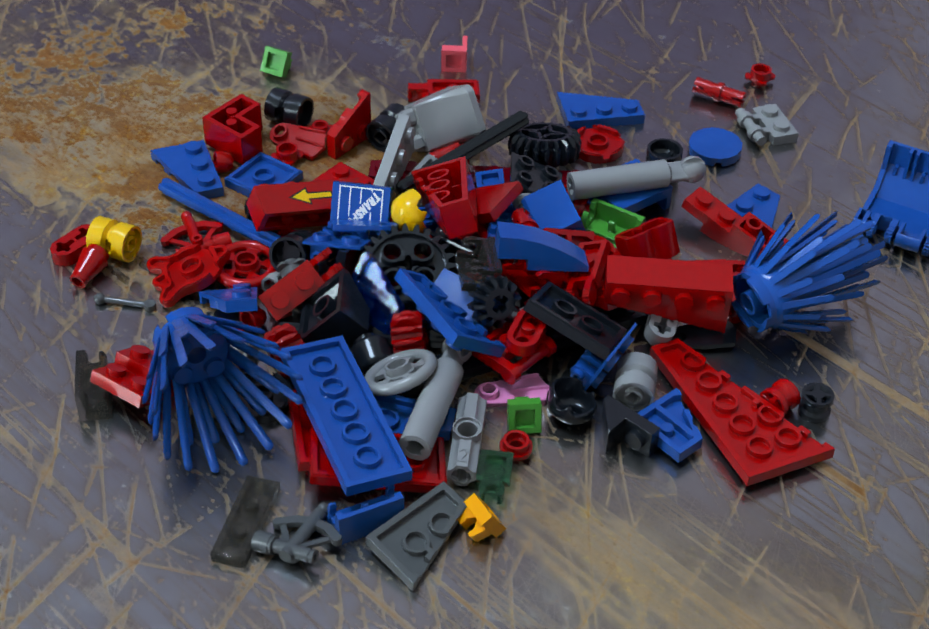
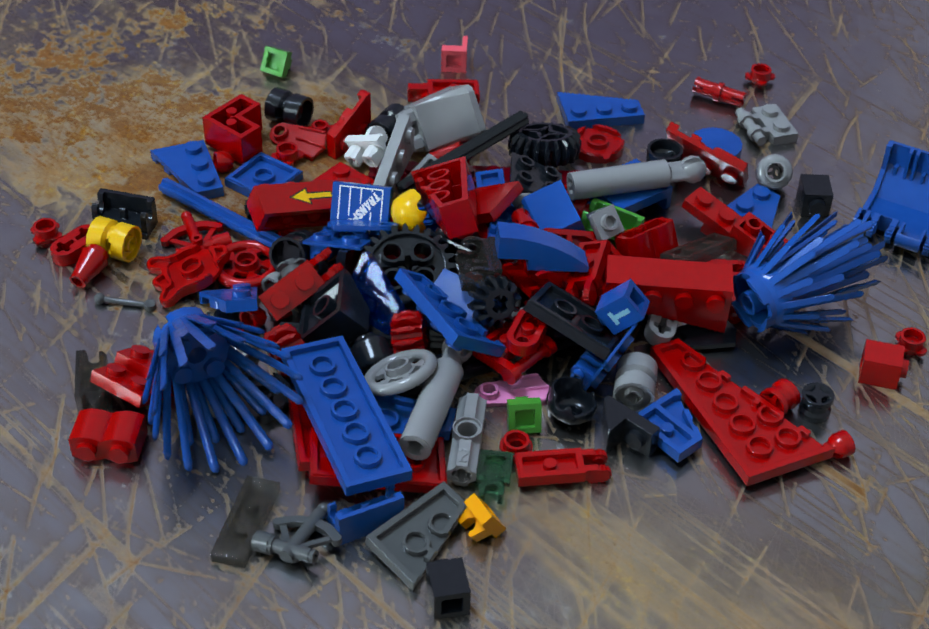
(45, 231): none -> red plate
(108, 435): none -> red brick
(127, 208): none -> black hinge
(366, 147): none -> white hips
(448, 588): none -> black brick
(561, 466): none -> red hinge
(605, 222): none -> light grey bracket
(622, 307): none -> blue brick
(702, 249): none -> clear smoke tile
(717, 161): none -> red wing
(779, 164): none -> light grey head
(814, 195): none -> black brick
(842, 443): none -> red hinge
(882, 364): none -> red brick
(913, 340): none -> red plate

